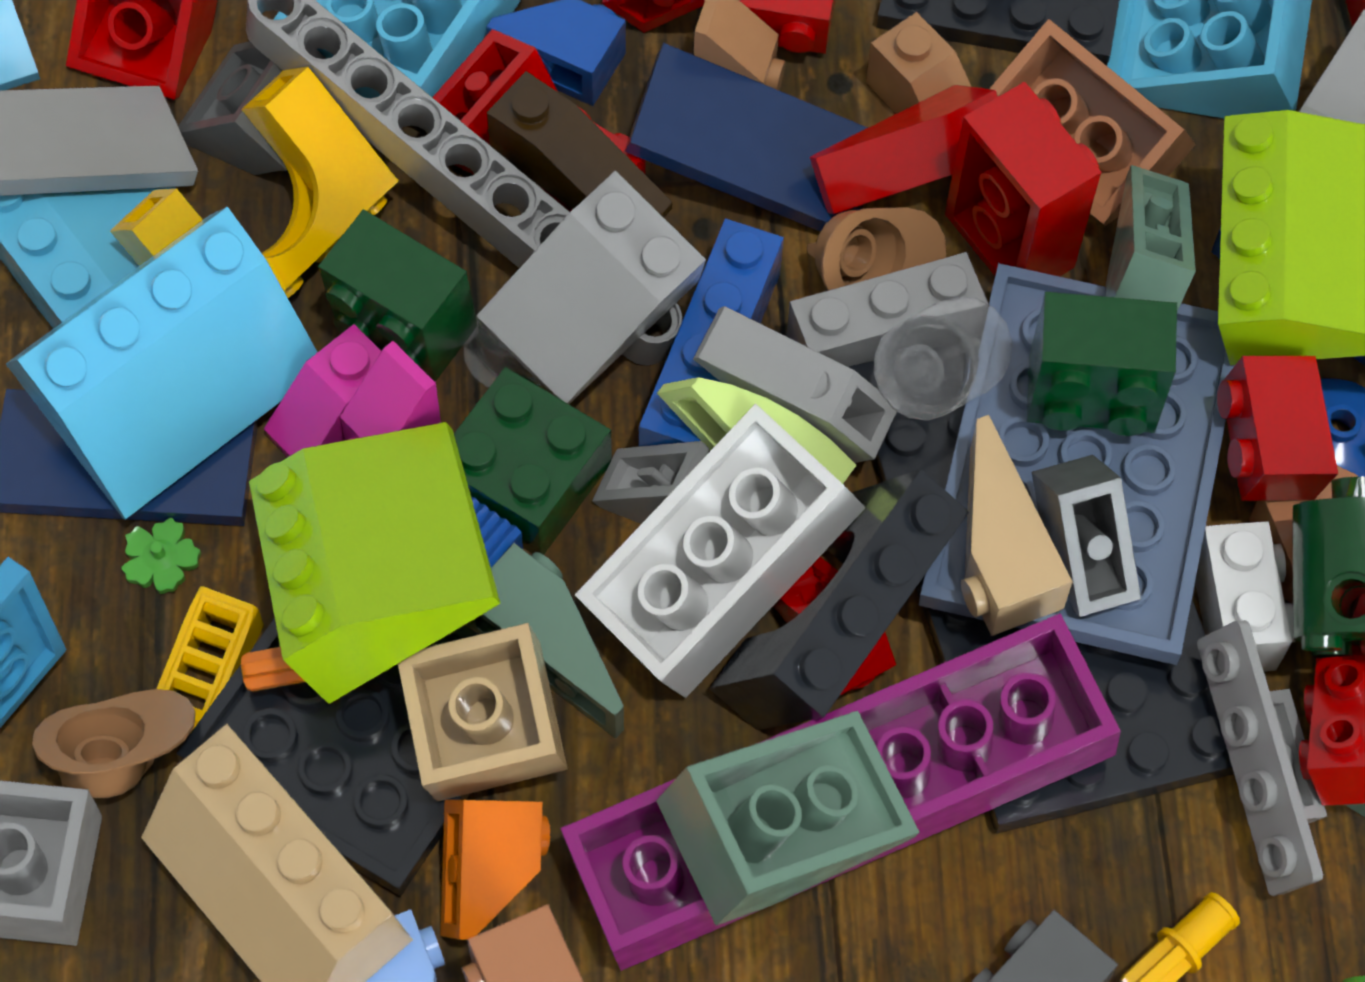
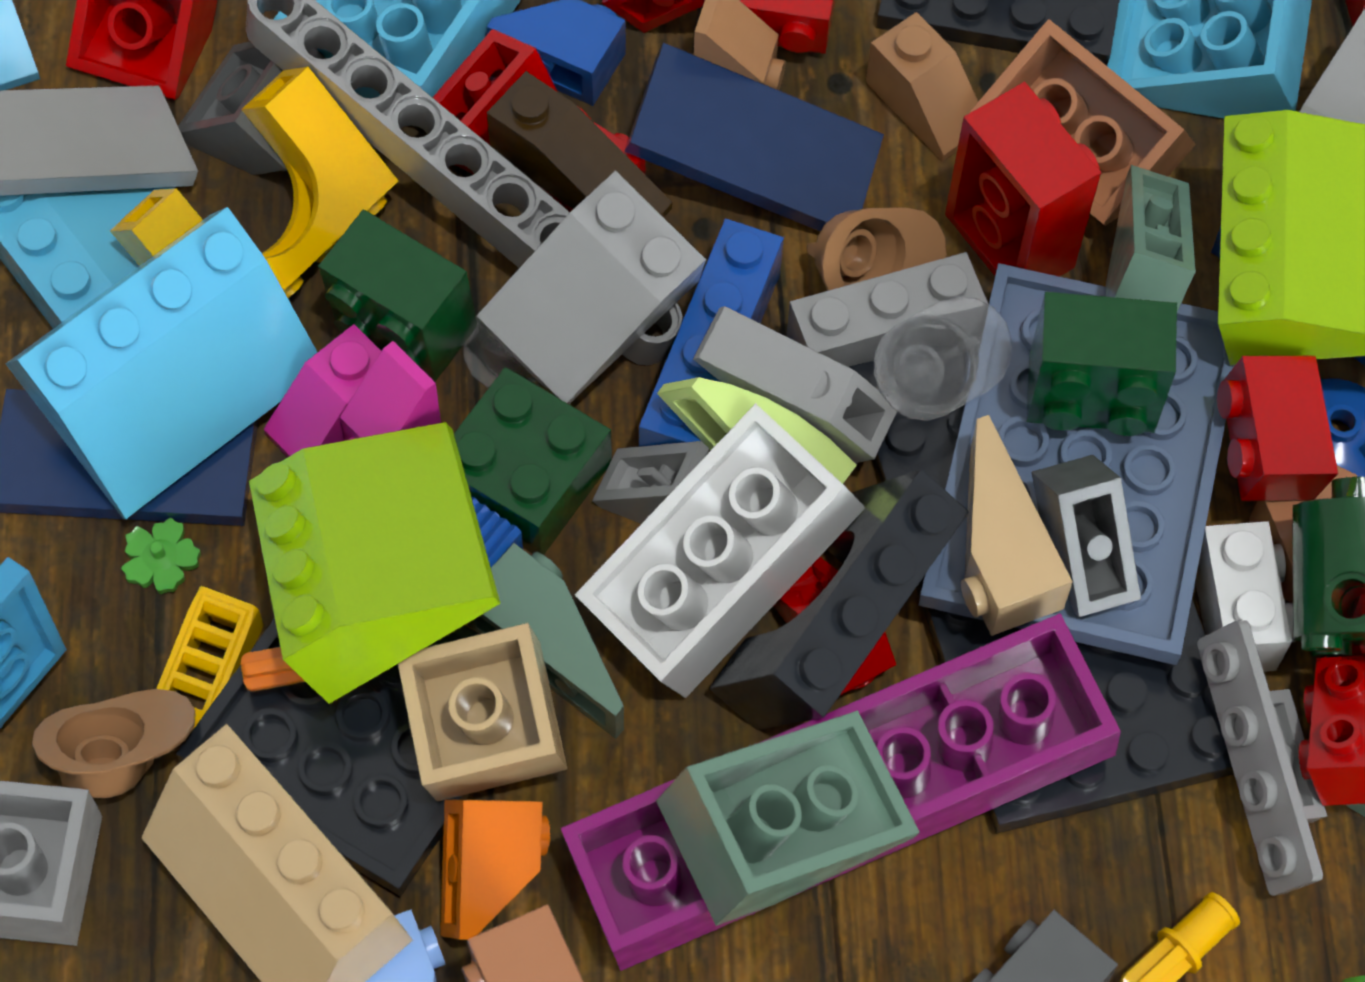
(898, 151): red slope -> none

